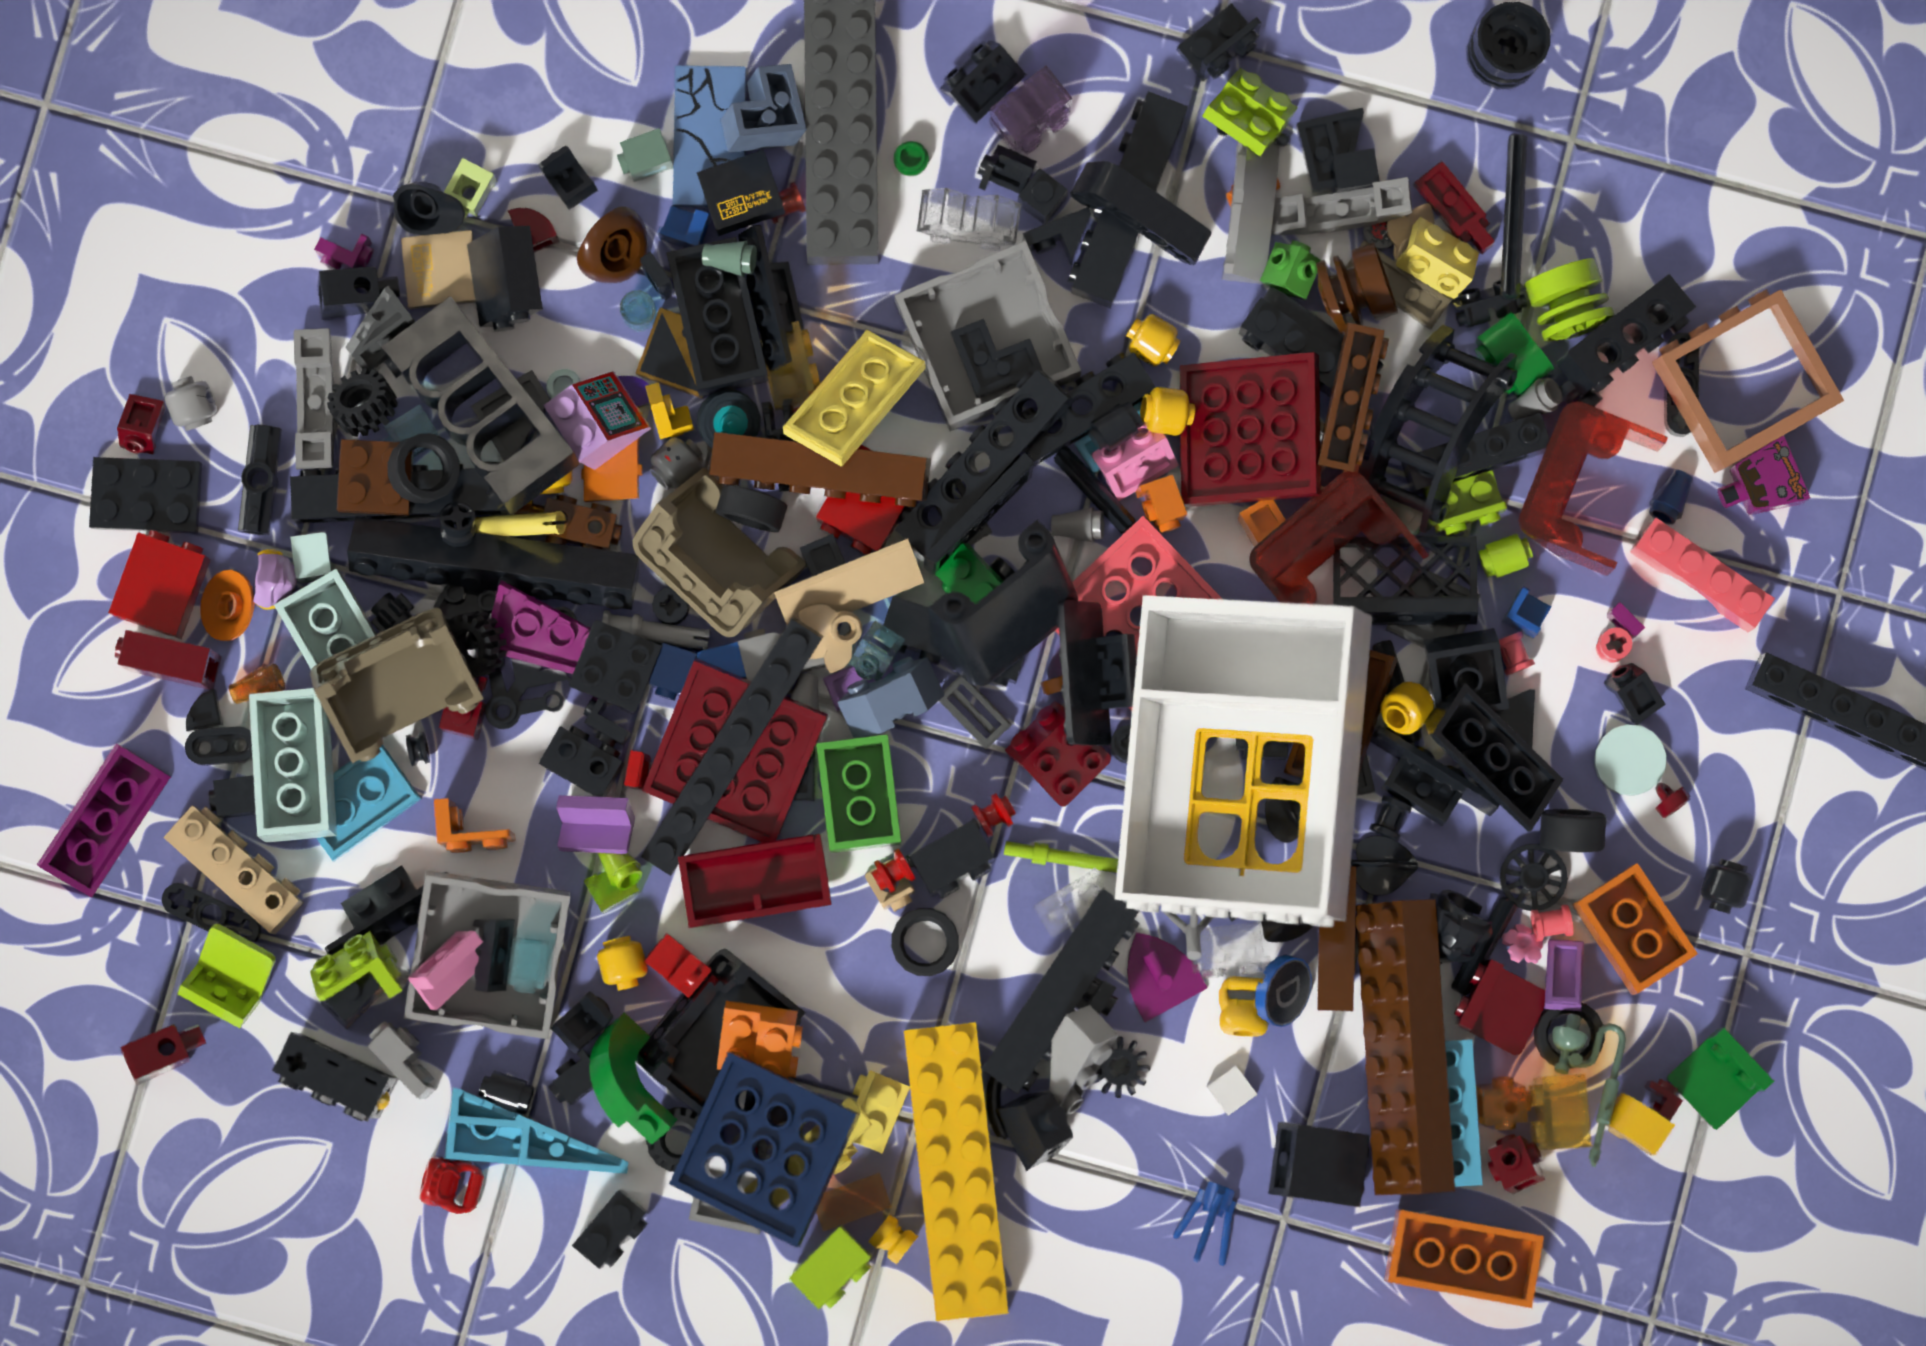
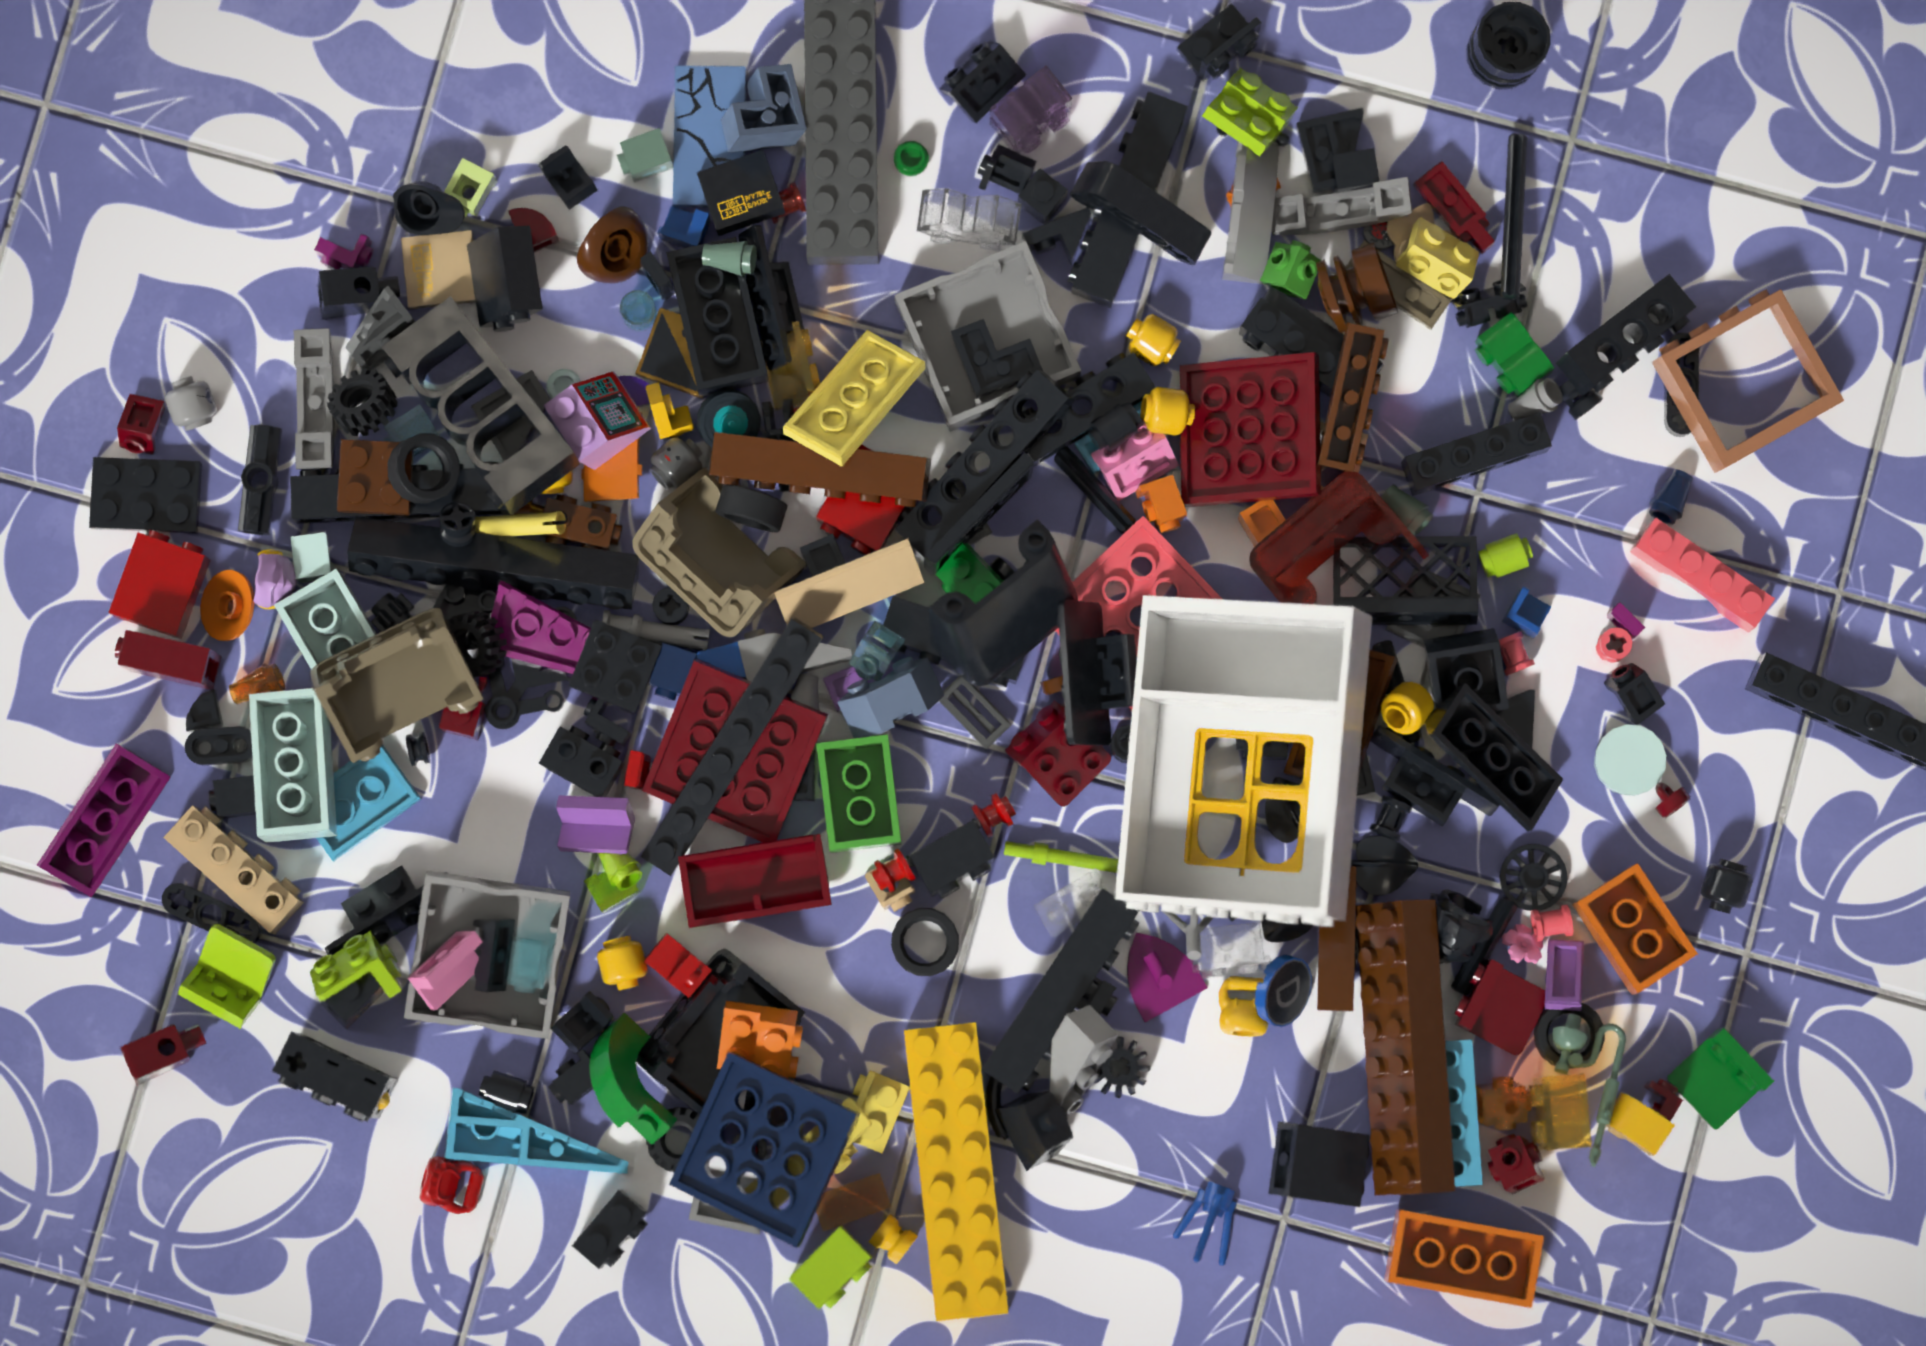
(397, 1052): light grey plate -> none
(450, 820): orange bracket -> none
(834, 648): tan plate -> none
(1079, 525): light grey cone -> none
(1231, 1090): white tile -> none
(1401, 408): black fence -> none
(1471, 501): lime bracket -> none
(1569, 300): lime wheel -> none
(1573, 830): black tyre -> none
(1577, 432): clear red windscreen -> none
(1766, 481): magenta torso -> none

